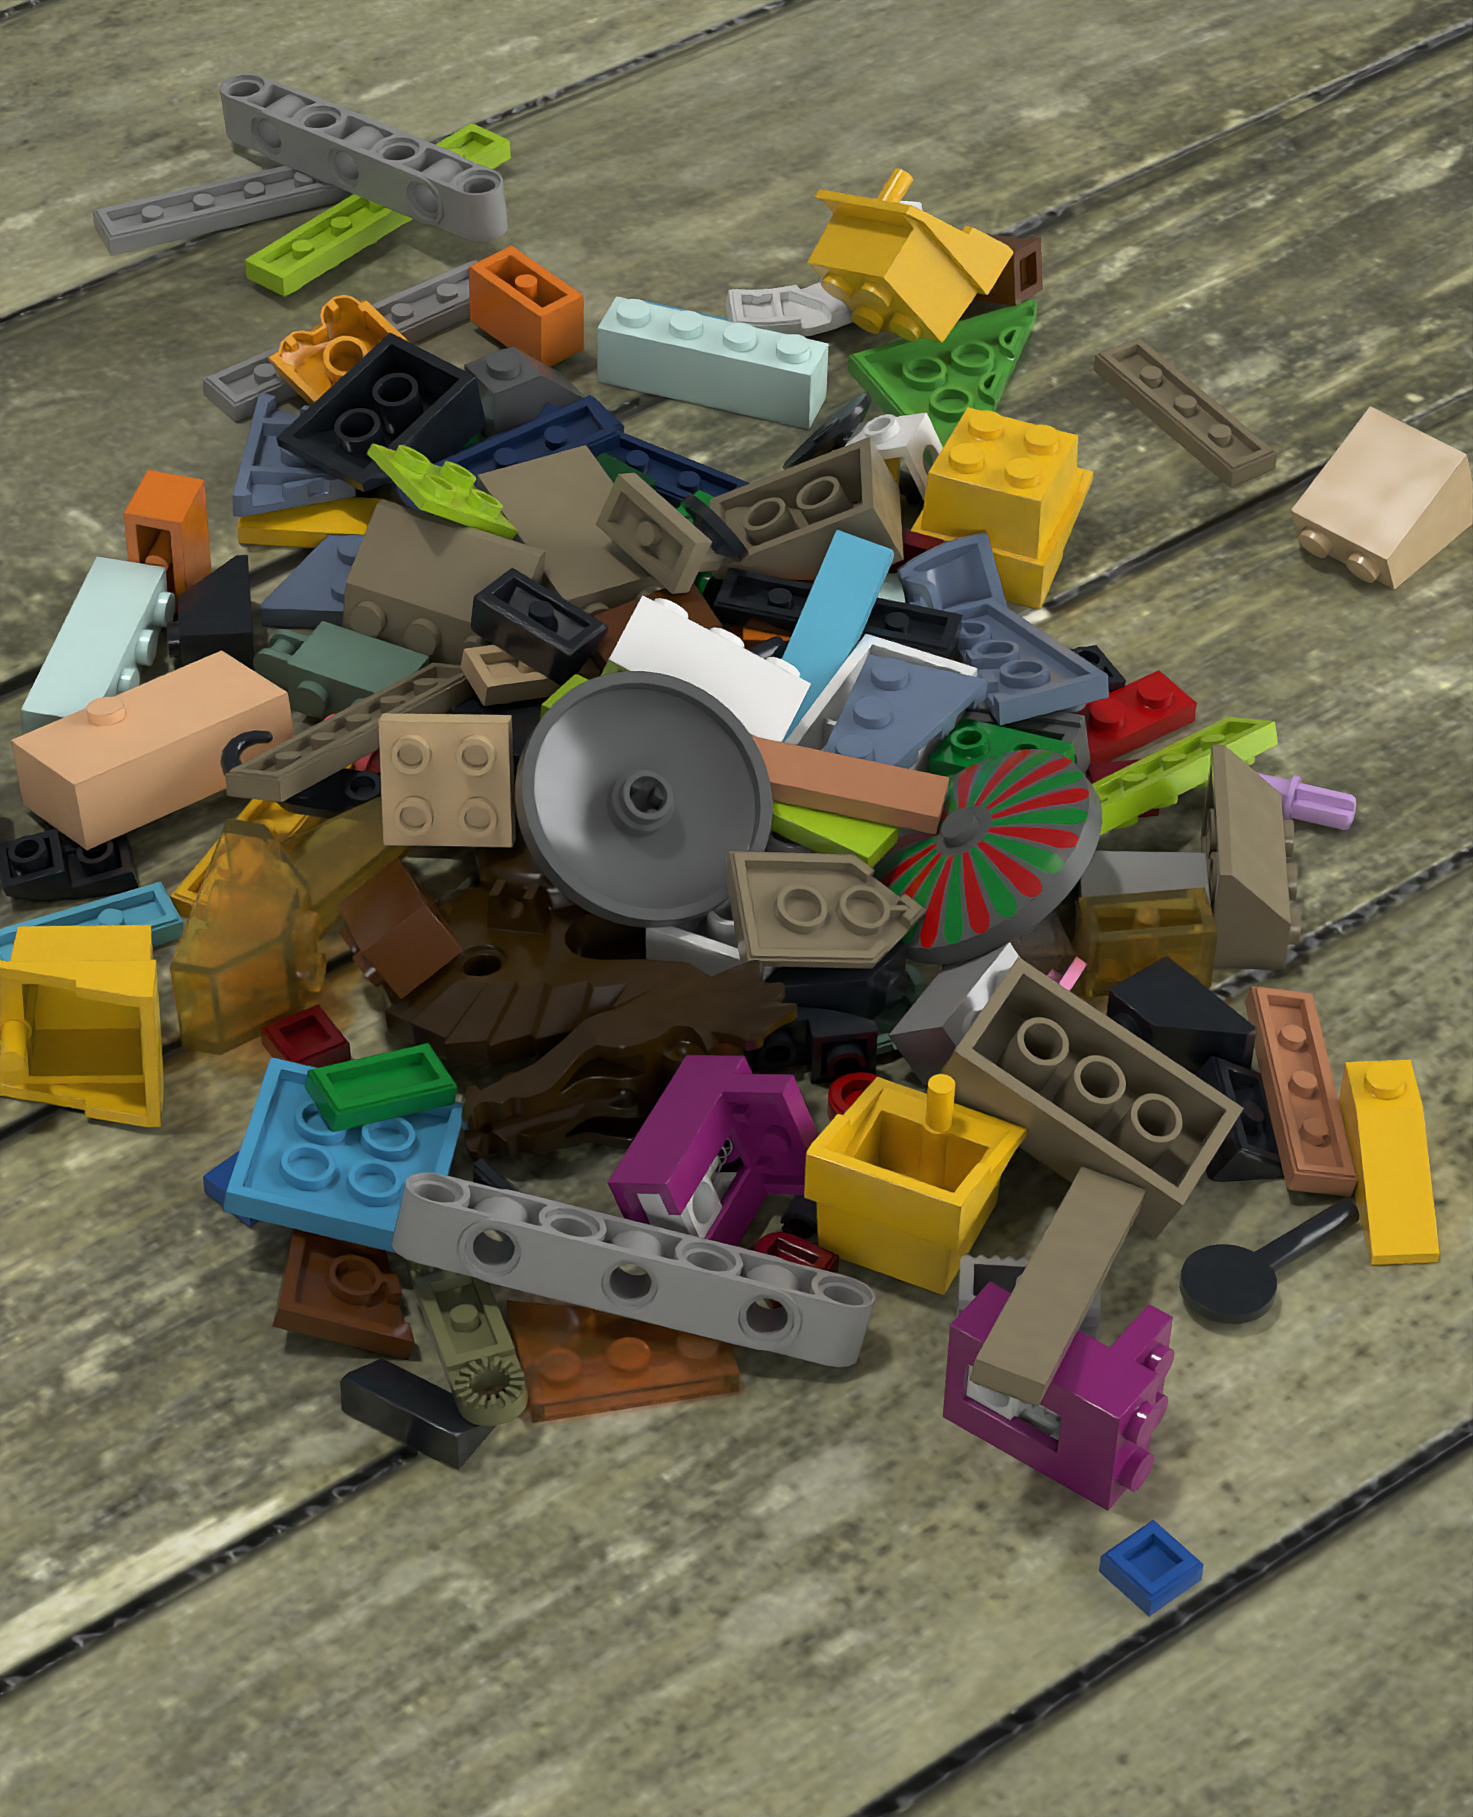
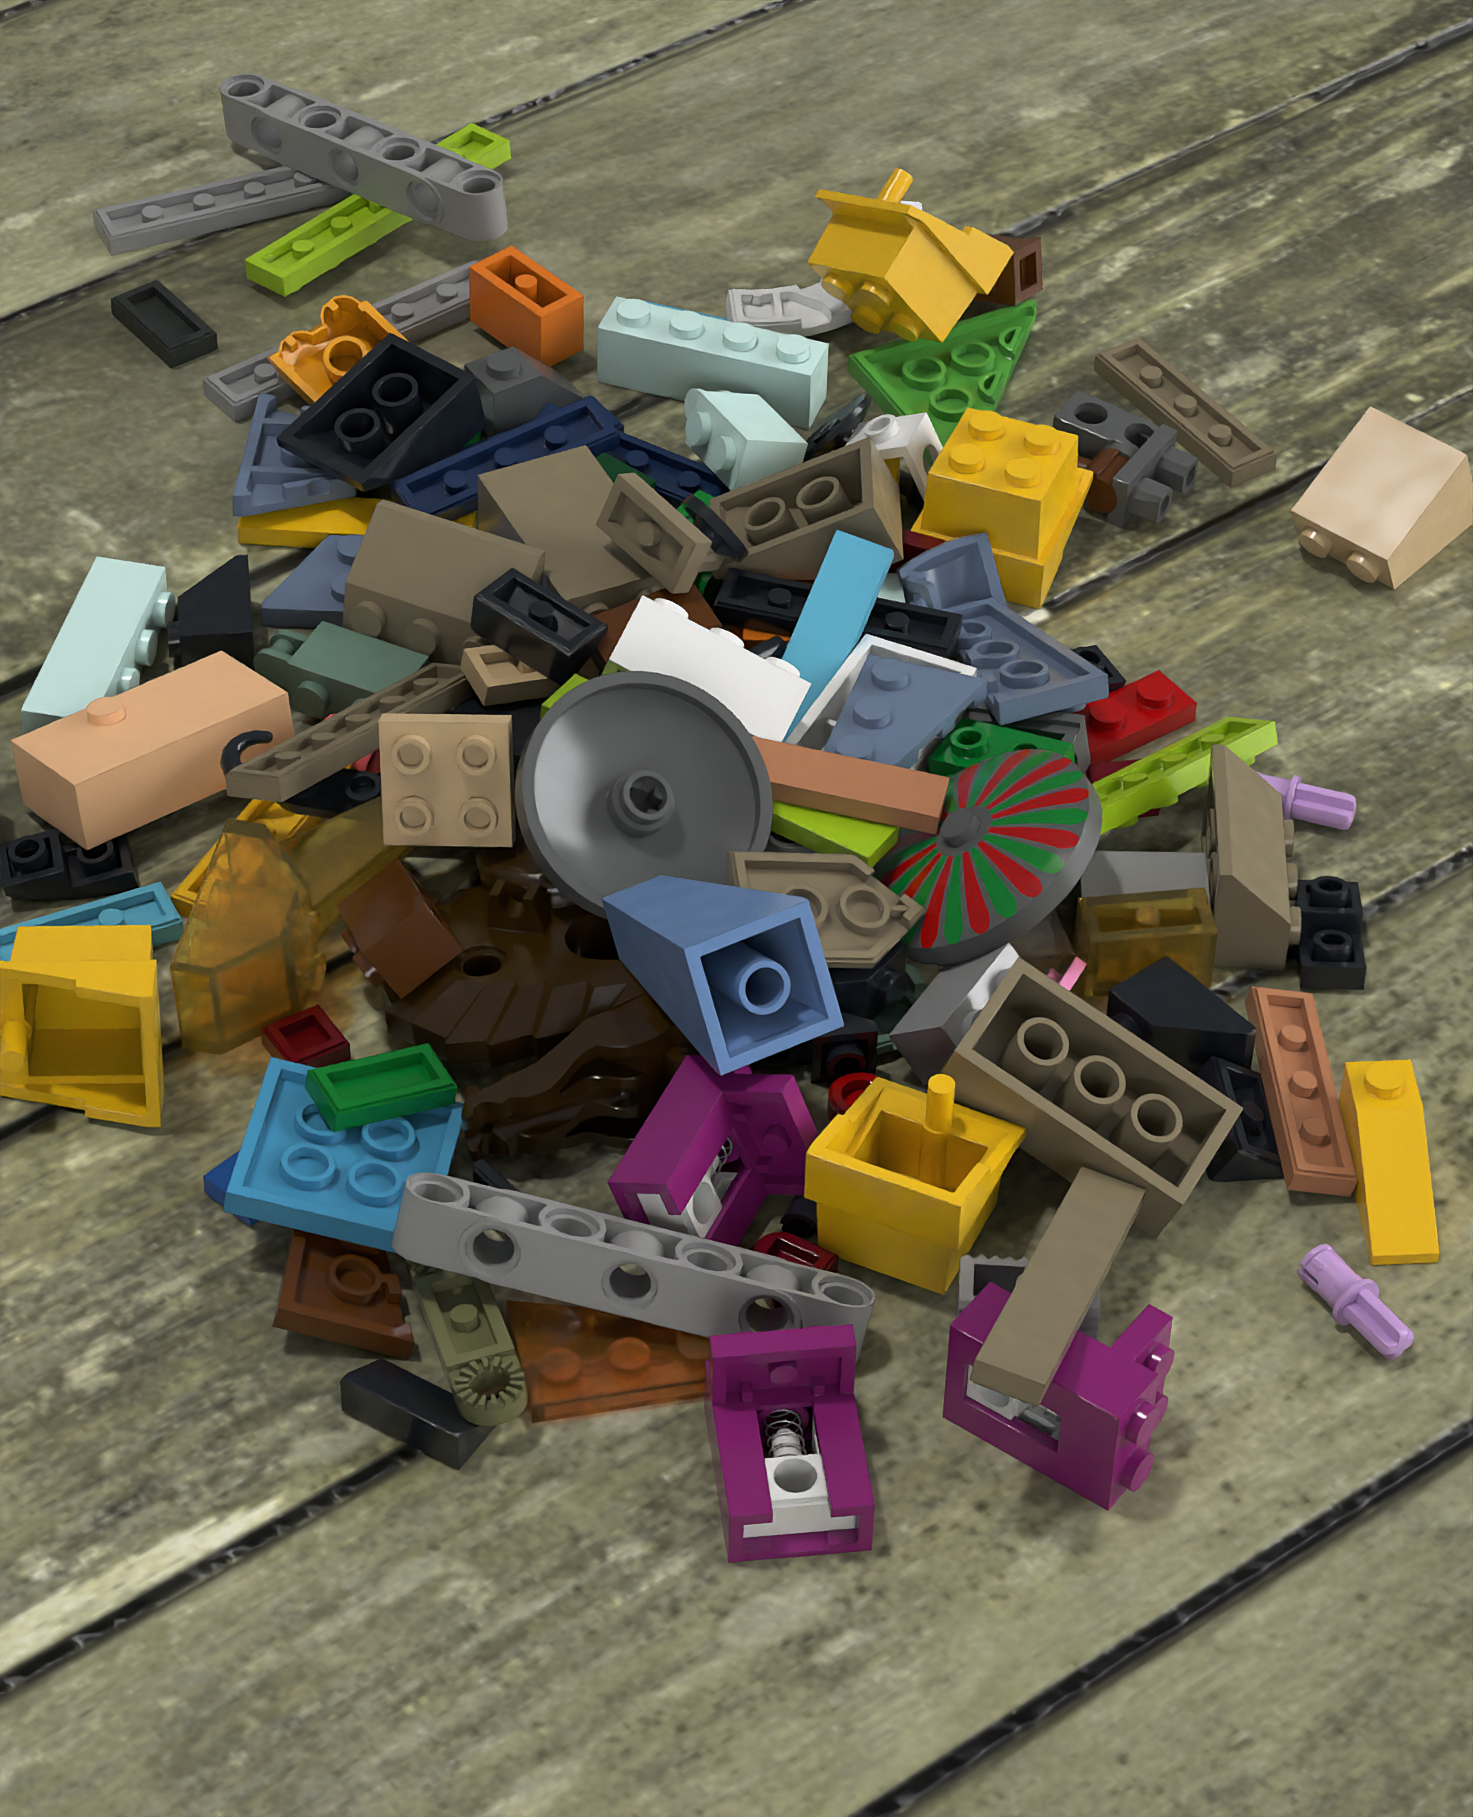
(164, 323): none -> pearl dark grey tile
(170, 528): orange brick -> none
(443, 490): lime plate -> none
(727, 965): none -> medium blue slope
(740, 436): none -> light aqua brick
(781, 1397): none -> magenta brick
(1130, 459): none -> dark grey hips
(1151, 1568): blue tile -> none
(1241, 1285): black piece -> none
(1330, 934): none -> black slope
(1354, 1301): none -> lavender axle

